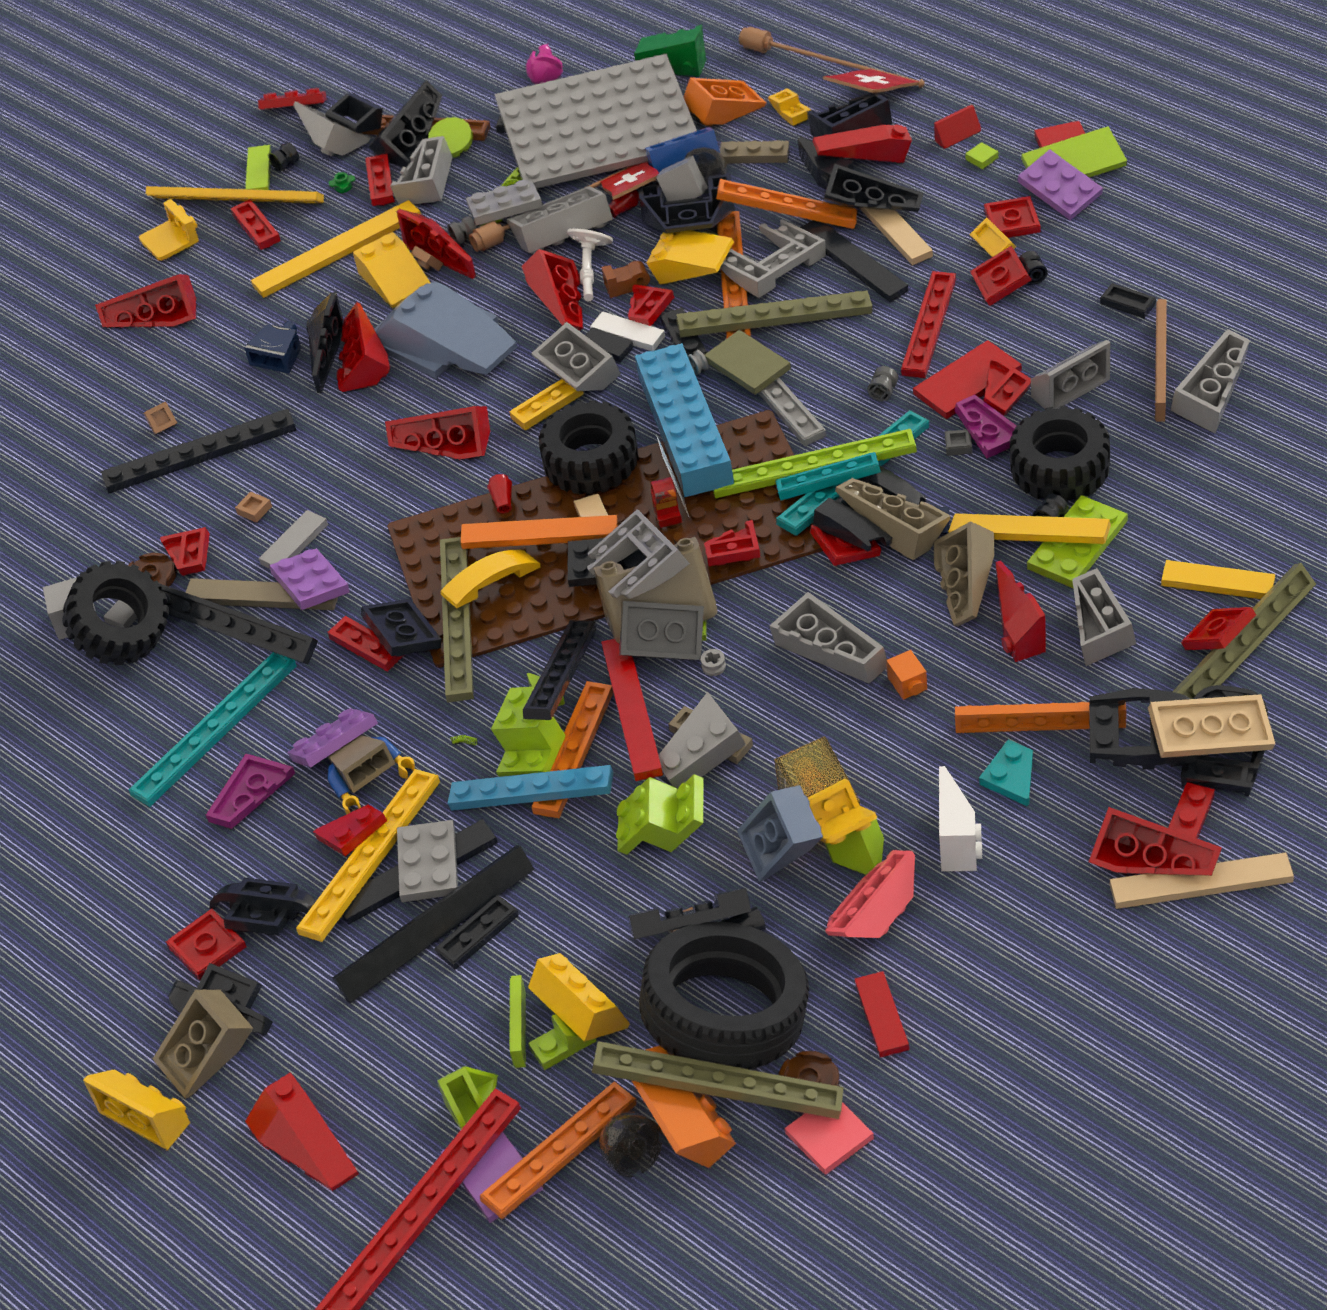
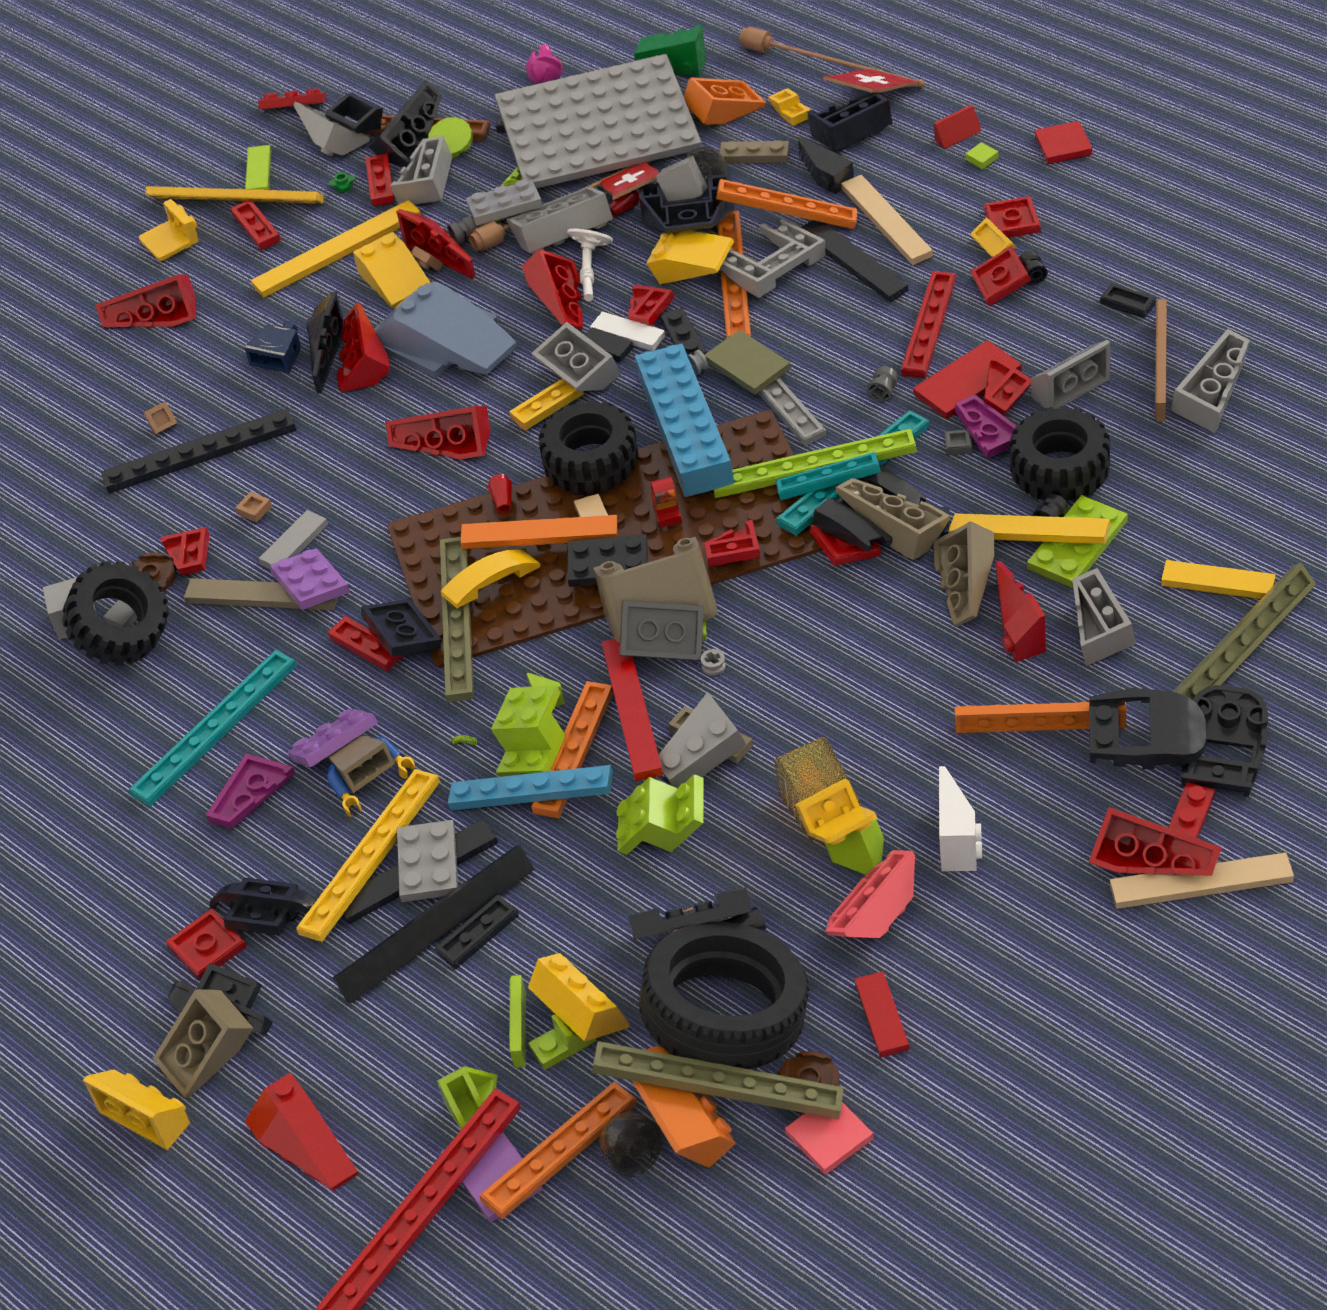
(239, 625): black plate -> none
(282, 157): black wheel -> none
(351, 829): red wing -> none
(559, 670): black tile -> none
(620, 280): dark orange leg -> none
(632, 534): light grey wedge -> none
(672, 475): white sticker -> none
(674, 150): blue brick -> none
(774, 313): olive plate -> none
(779, 831): sand blue slope -> none
(829, 639): light grey wedge -> none
(865, 191): black wedge -> none
(873, 143): red wedge -> none
(906, 674): orange brick -> none
(1010, 772): teal wing -> none
(1060, 184): medium lavender plate -> none
(1089, 153): lime tile -> none
(1211, 726): tan plate -> none
(1218, 628): red tile -> none

